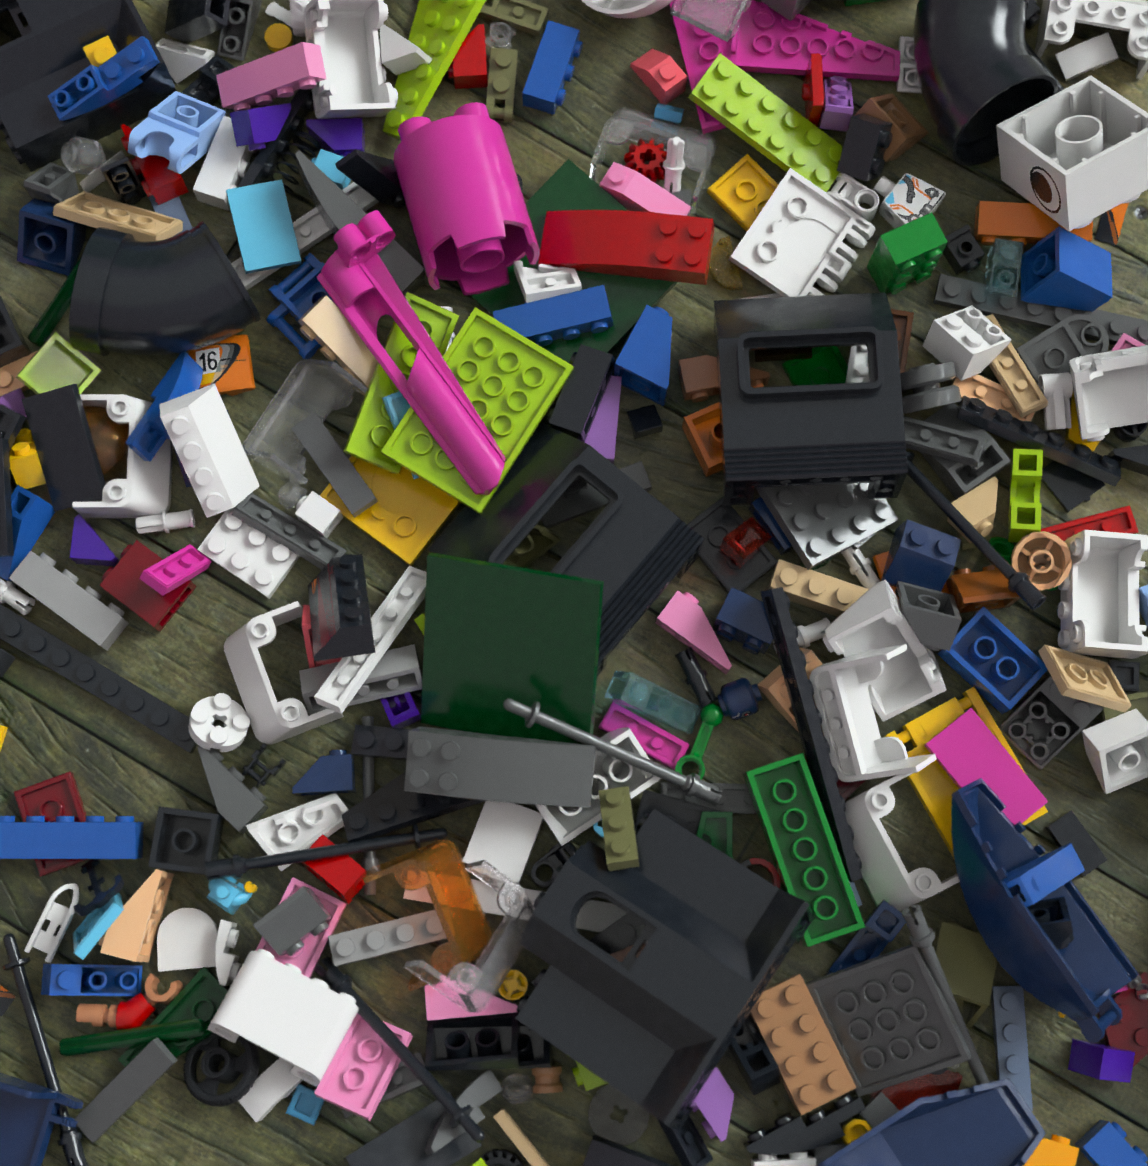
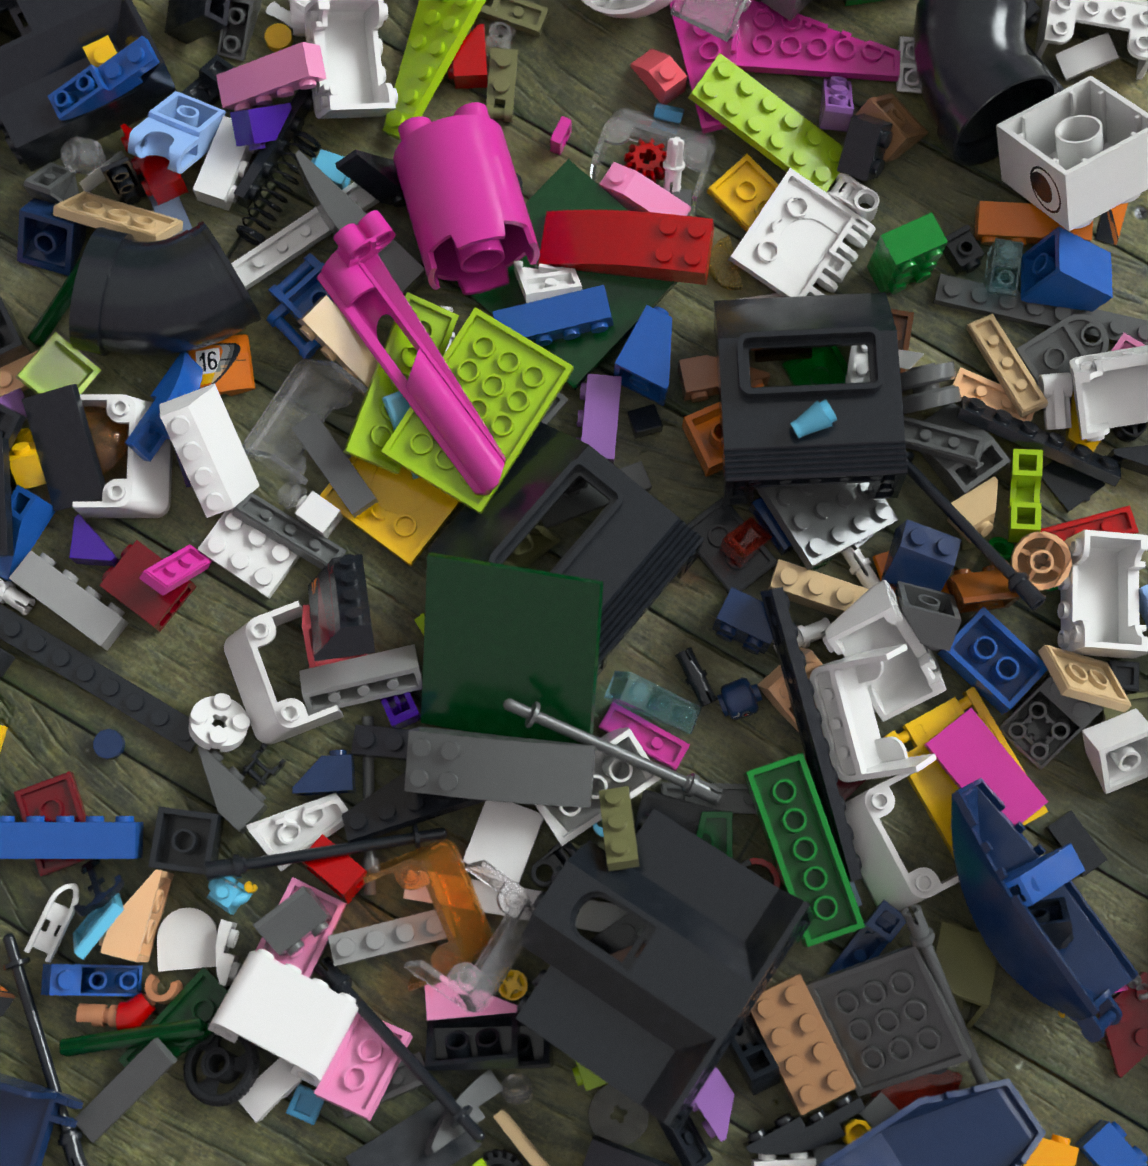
(108, 744): none -> dark blue tile
(165, 521): white axle -> none
(182, 58): white slope -> none
(263, 226): medium azure tile -> none
(338, 135): dark purple slope -> none
(386, 625): white plate -> none
(399, 53): white slope -> none
(547, 1080): medium nougat wheel -> none
(552, 67): blue brick -> none
(561, 135): none -> dark pink tile
(582, 392): black brick -> none
(690, 626): bright pink slope -> none
(711, 716): green piece -> none
(813, 89): red plate -> none
(815, 418): none -> medium azure cone
(907, 199): white torso -> none
(908, 358): none -> white sticker
(967, 340): white slope -> none
(1011, 1039): sand blue plate -> none
(1101, 1061): dark purple slope -> none

